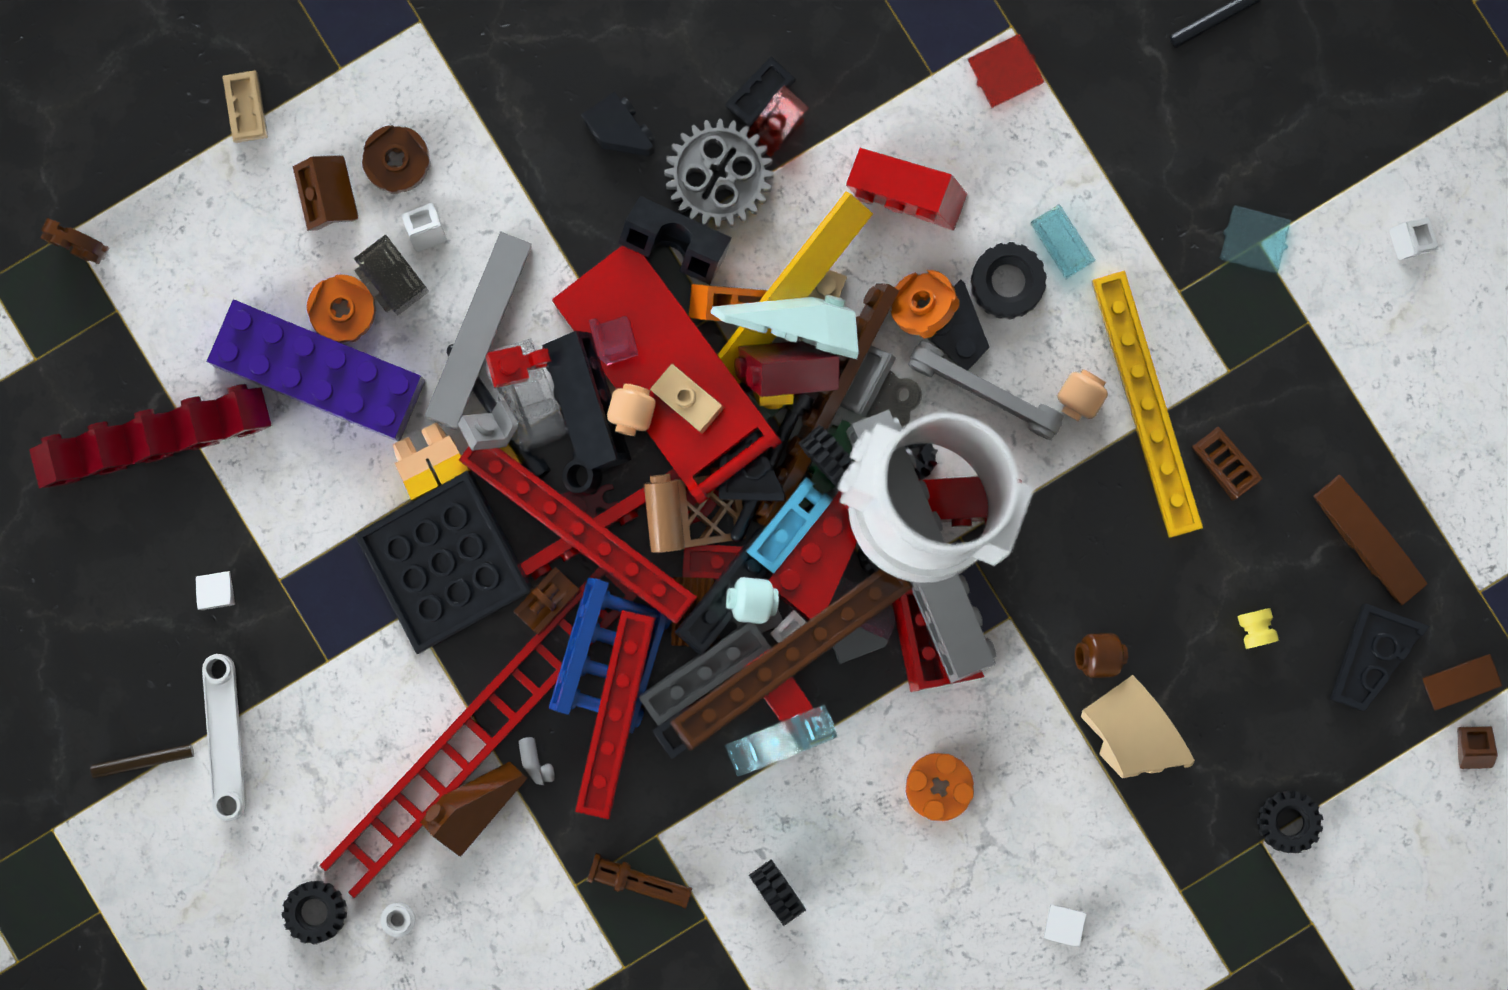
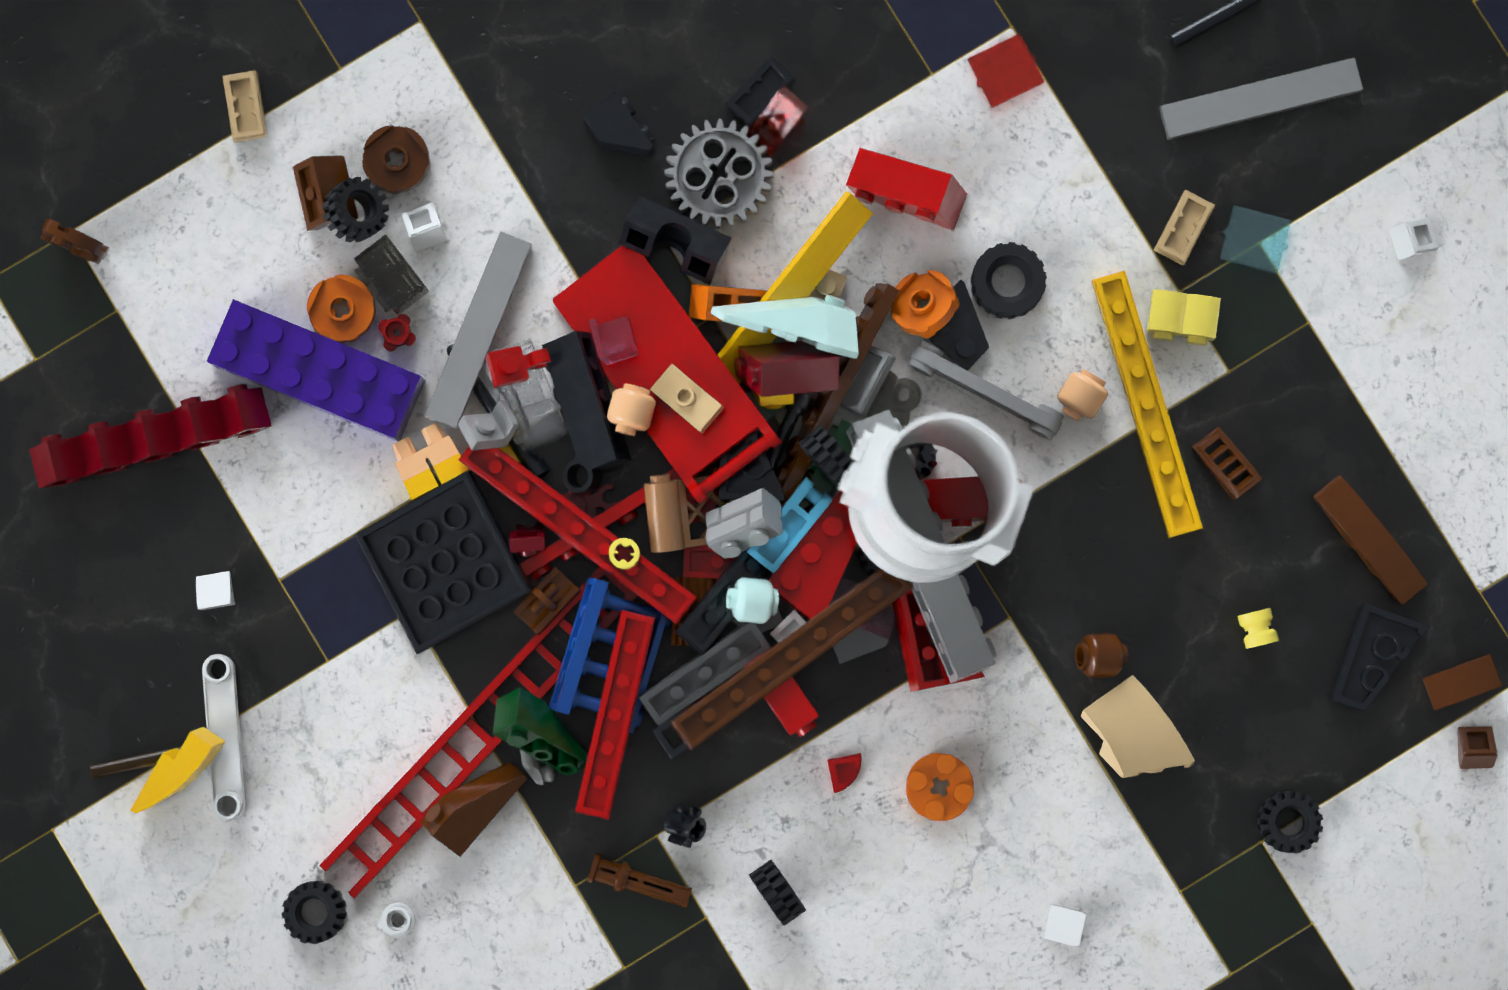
(179, 768): none -> yellow slope
(342, 219): none -> black tyre
(400, 323): none -> red plate
(527, 540): none -> dark red plate
(536, 730): none -> dark green slope
(625, 542): none -> light yellow bush
(684, 825): none -> black gear
(744, 523): none -> light grey brick
(781, 740): clear light blue slope -> none
(844, 770): none -> red tile
(1062, 241): clear light blue tile -> none
(1183, 316): none -> light yellow brick
(1184, 227): none -> tan plate
(1261, 98): none -> light grey tile

